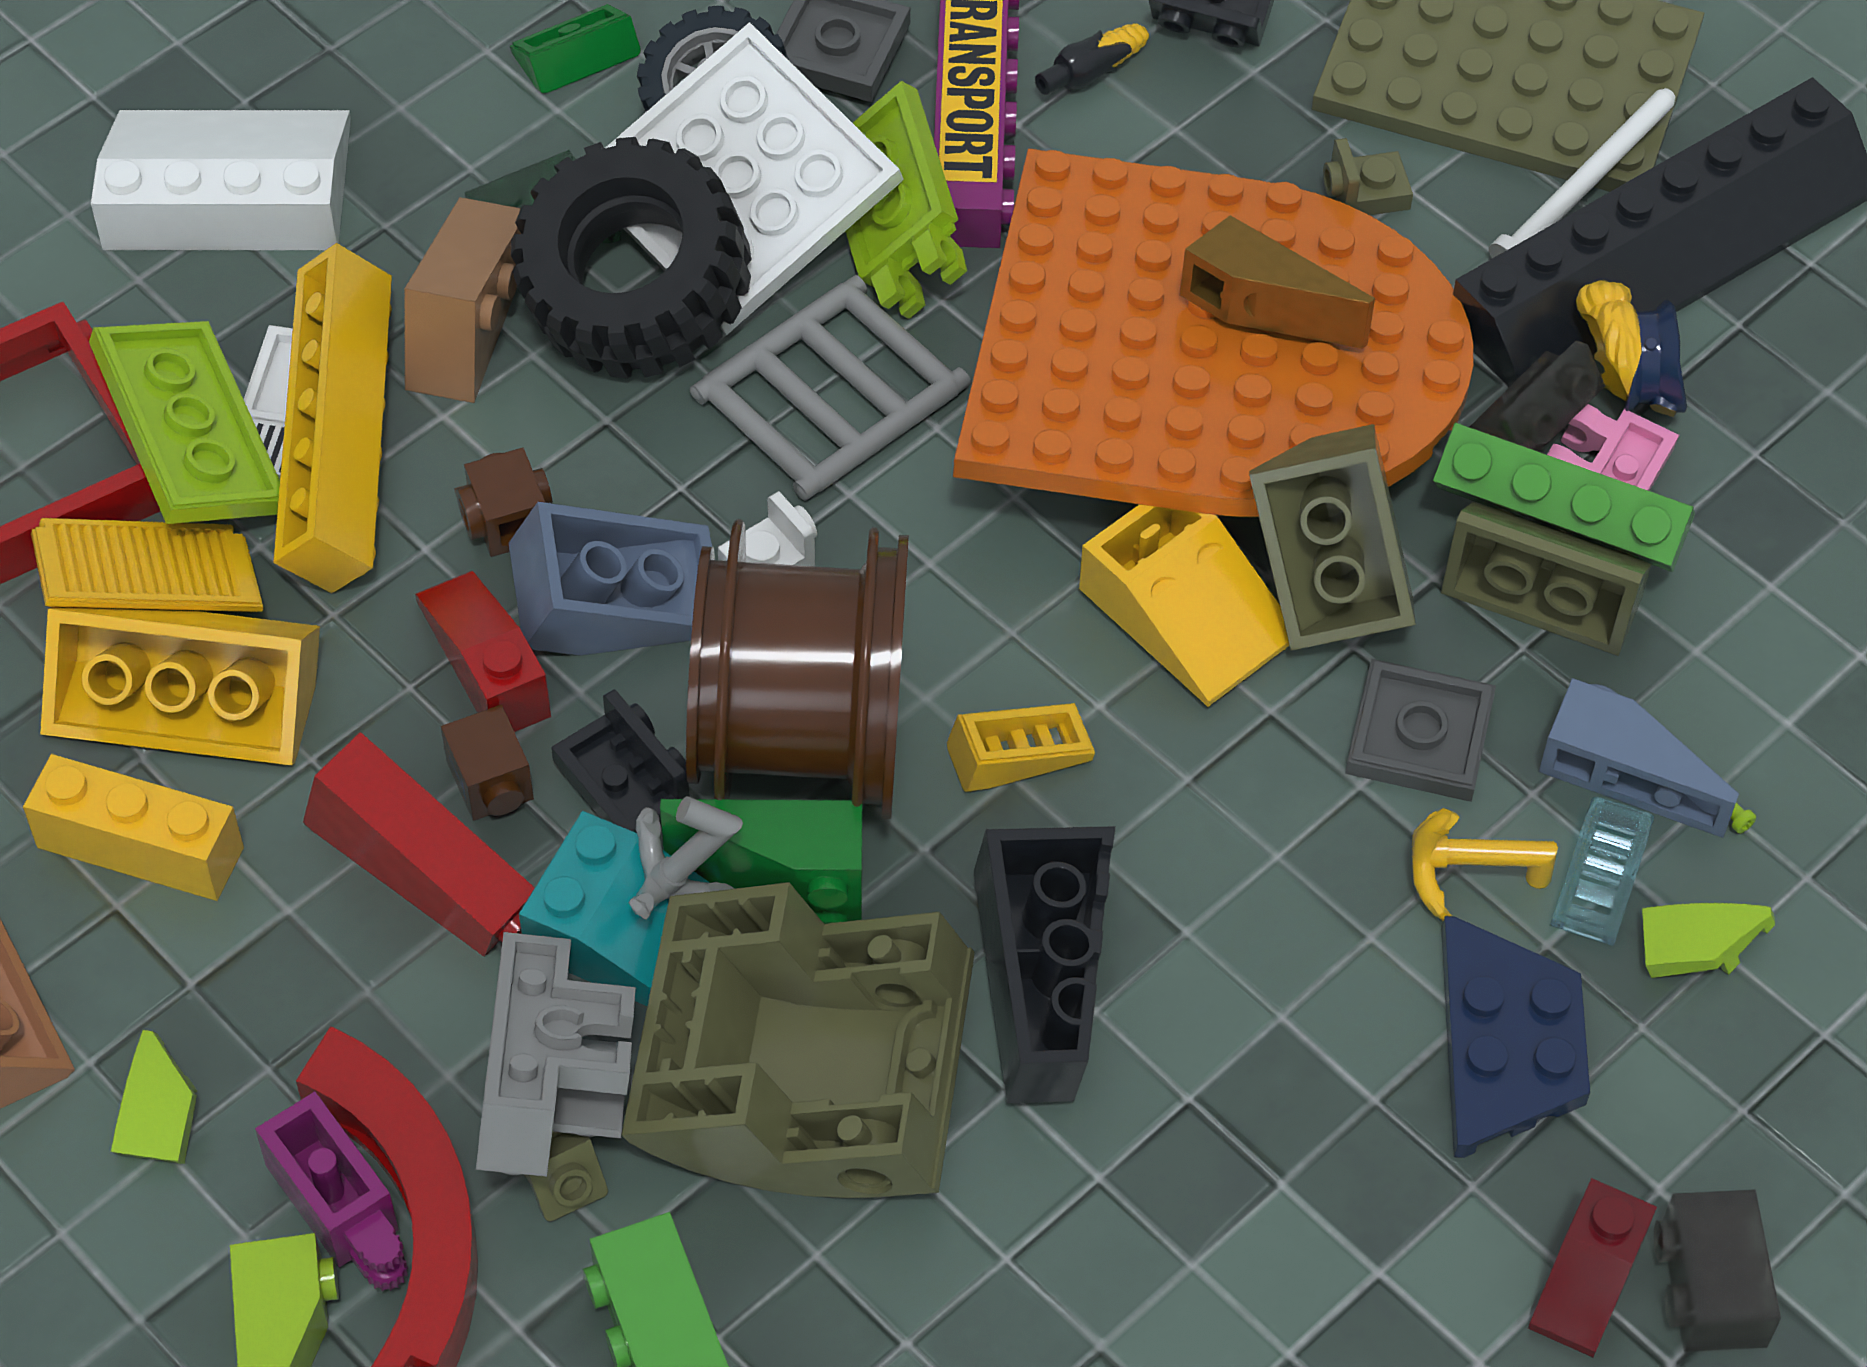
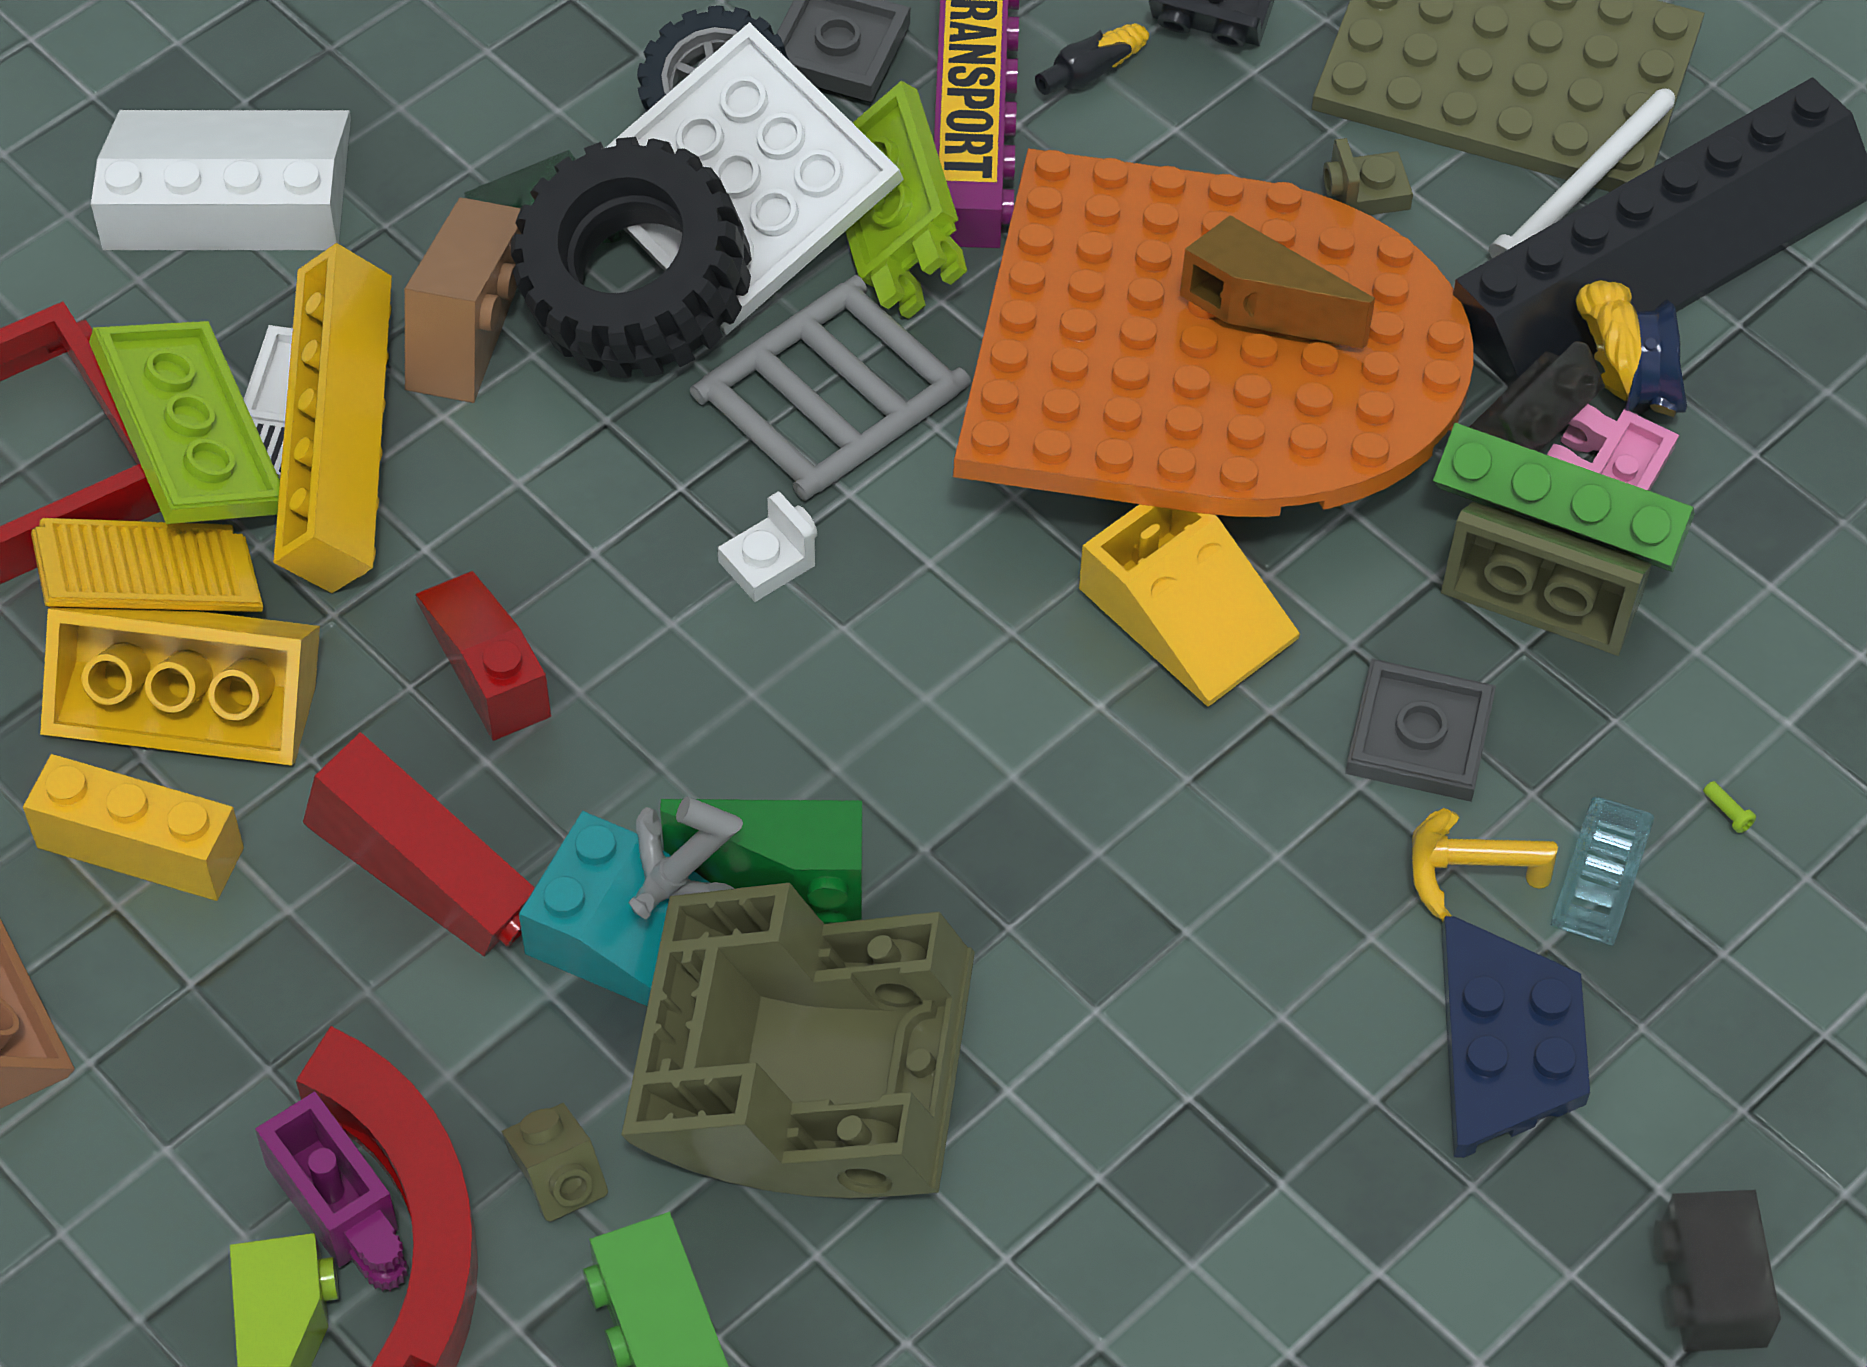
(155, 1105): lime slope -> none
(487, 763): reddish brown brick -> none
(500, 497): reddish brown brick -> none
(538, 1063): light grey piece -> none
(577, 48): green slope -> none
(604, 579): sand blue slope -> none
(621, 764): black bracket -> none
(797, 670): reddish brown wheel -> none
(984, 764): yellow slope -> none
(1042, 944): black wedge -> none
(1333, 539): olive slope -> none
(1592, 1267): dark red slope -> none
(1629, 756): sand blue slope -> none
(1700, 935): lime slope -> none

